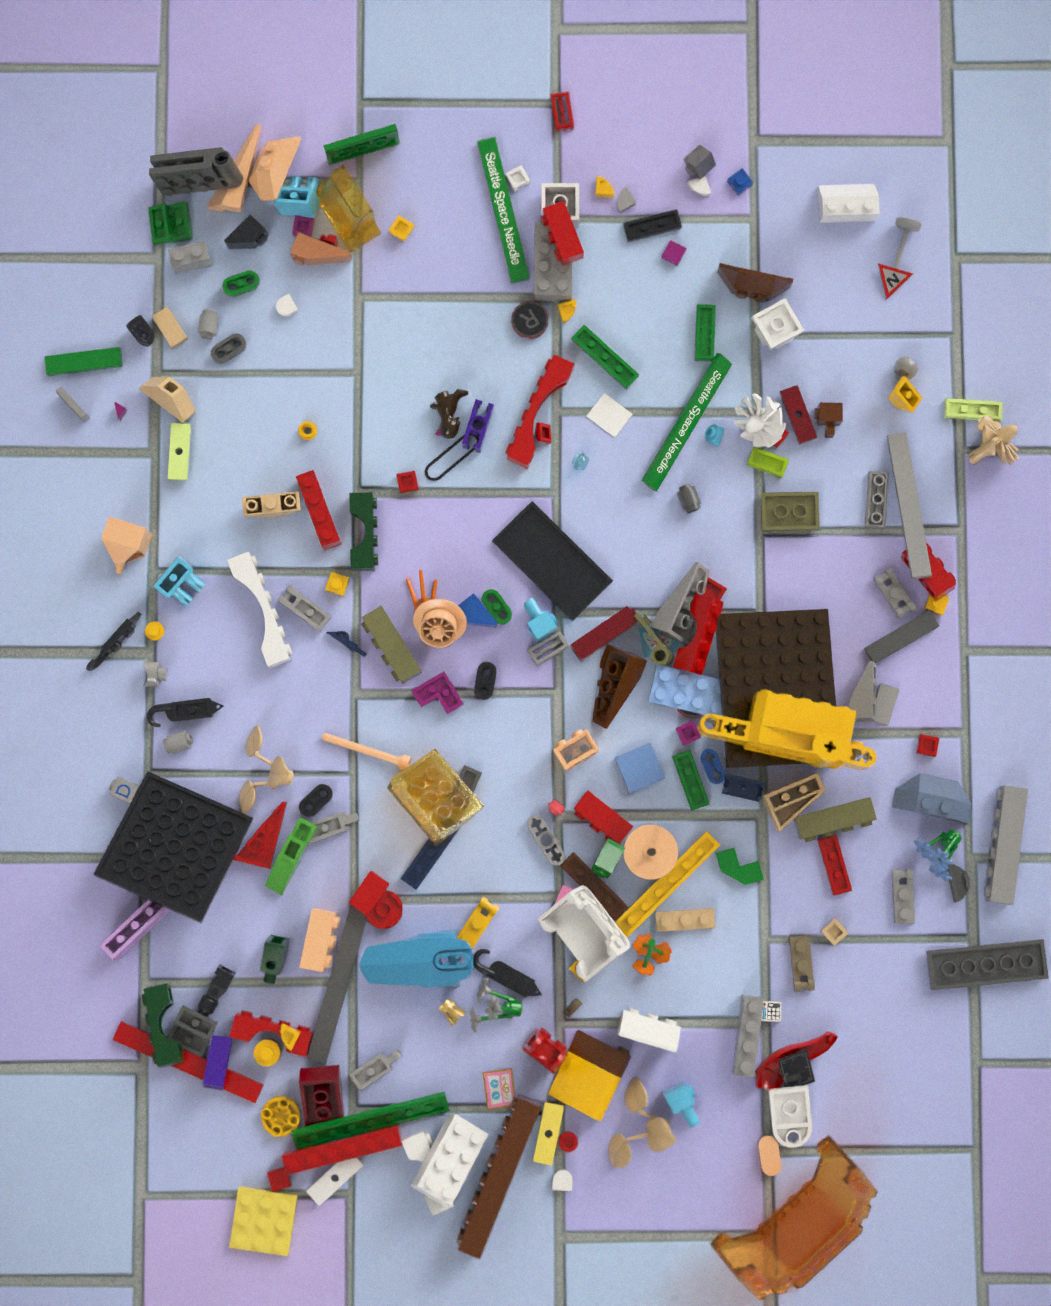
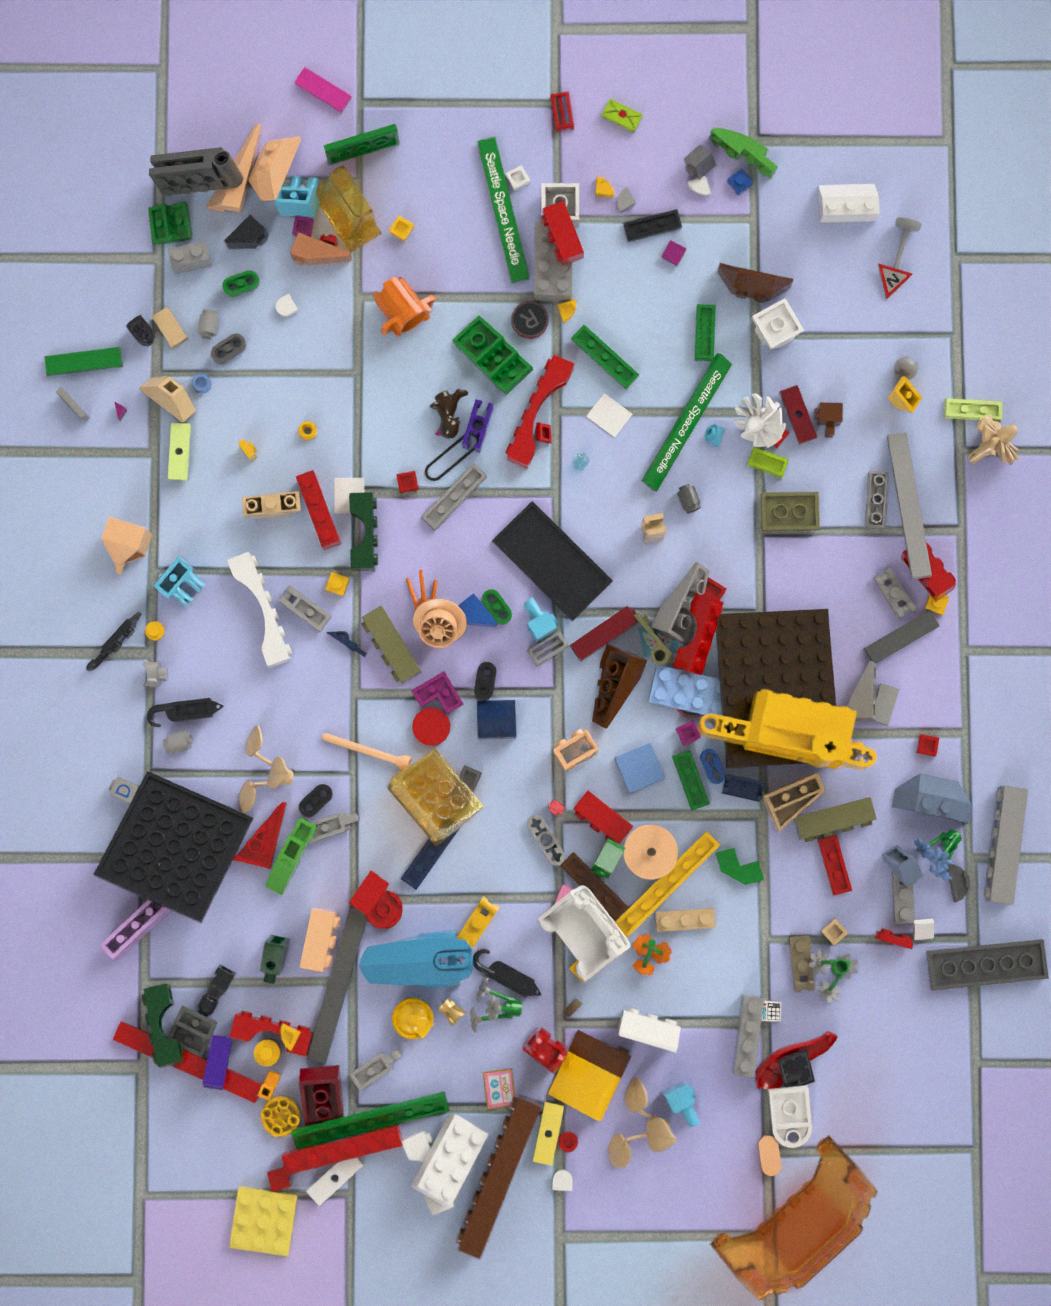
(201, 383): none -> medium blue tile
(248, 449): none -> yellow plate
(270, 1084): none -> light orange piece
(323, 89): none -> dark pink tile
(342, 488): none -> white sticker
(401, 306): none -> orange container
(412, 1018): none -> yellow piece
(431, 726): none -> red tile
(454, 497): none -> light grey tile
(492, 355): none -> green slope
(496, 719): none -> dark blue slope
(622, 115): none -> lime tile
(653, 528): none -> tan piece
(740, 145): none -> bright green slope
(838, 968): none -> light grey plant
(902, 940): none -> red plate
(903, 865): none -> sand blue arch
(923, 929): none -> white tile

